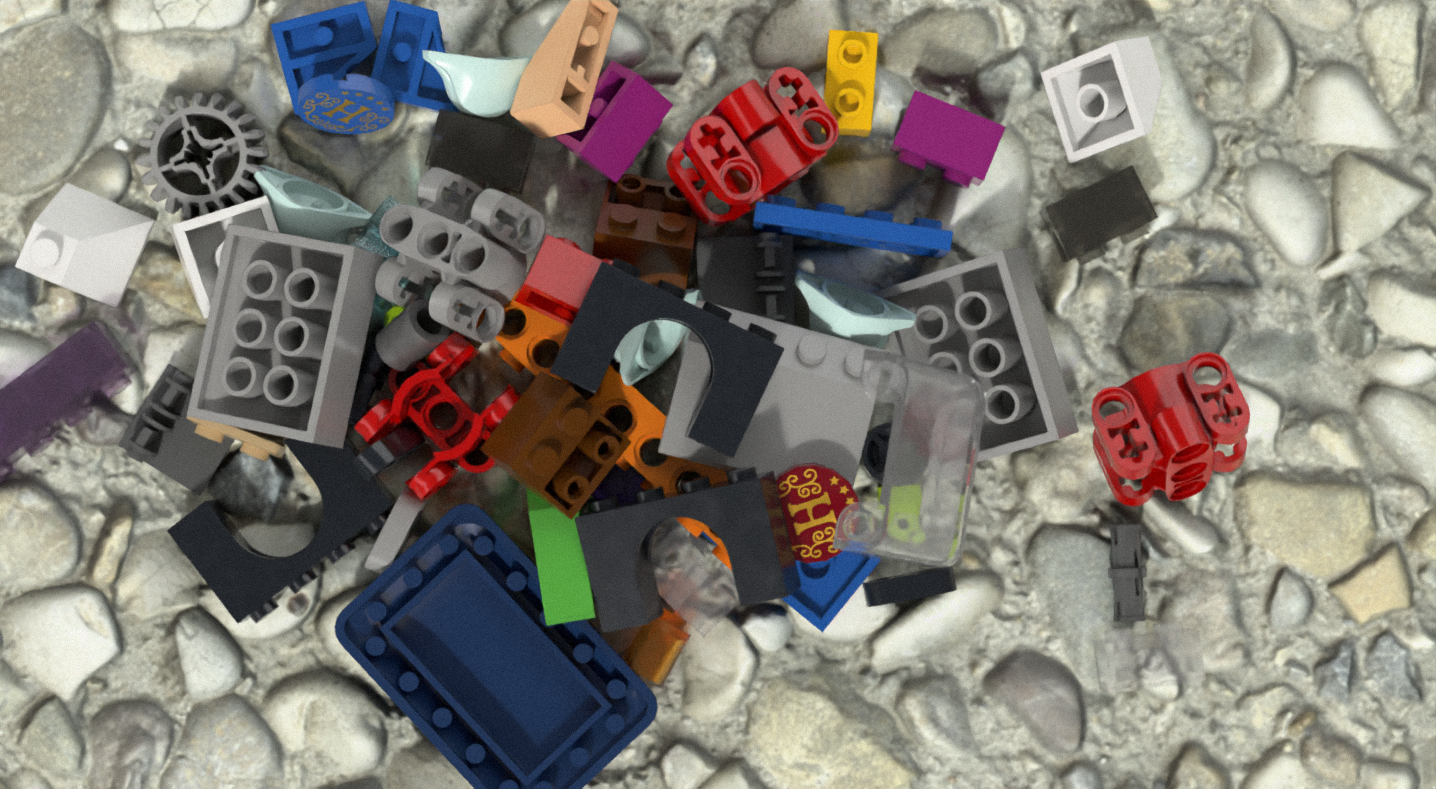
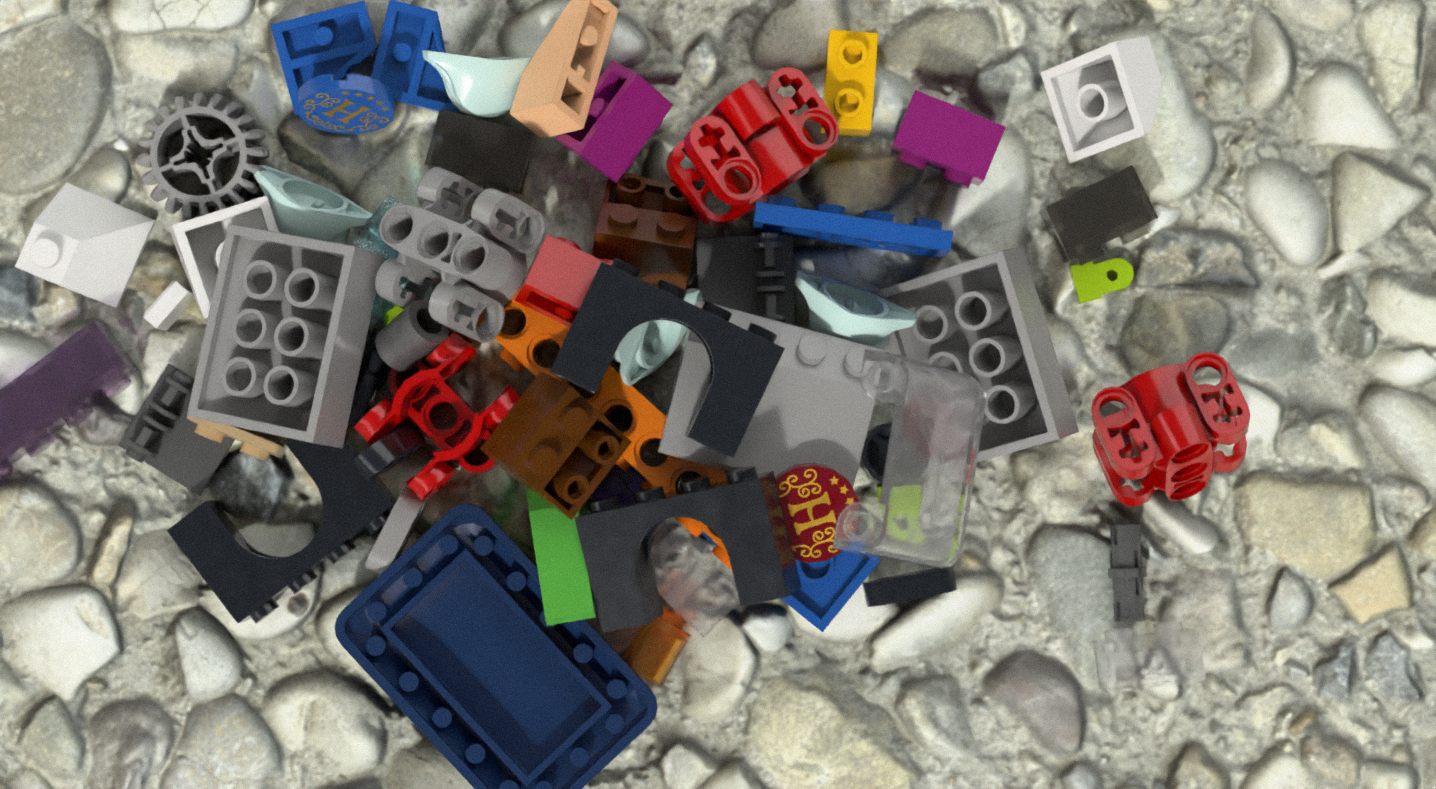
(169, 305): none -> white tile
(1091, 279): none -> lime piece

